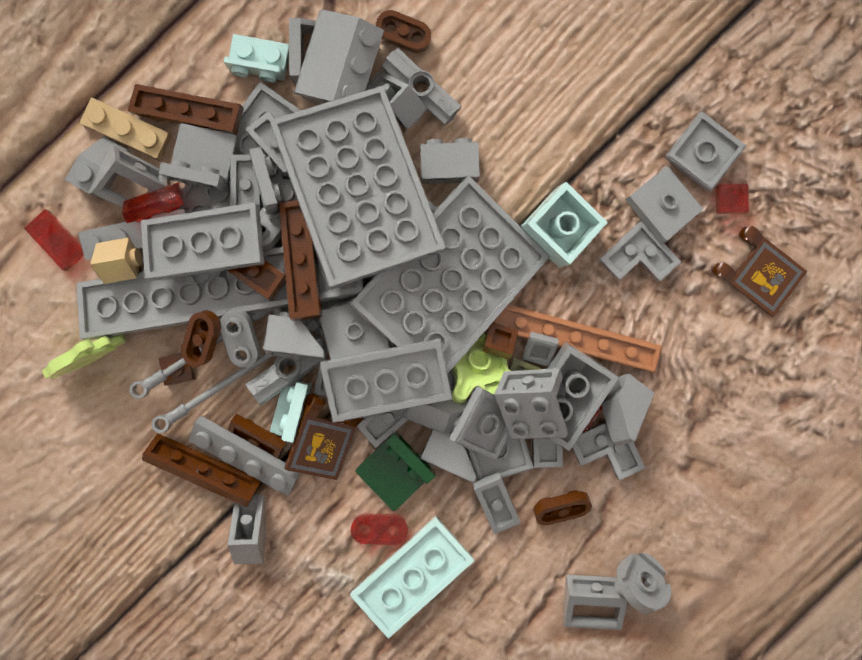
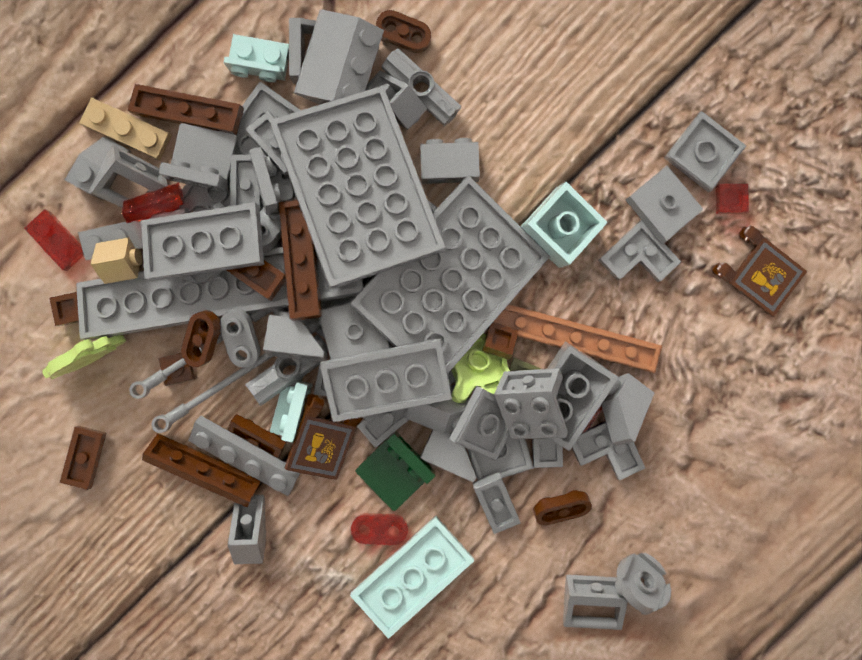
(65, 309): none -> reddish brown plate
(83, 457): none -> reddish brown plate
(540, 349): light grey tile -> none

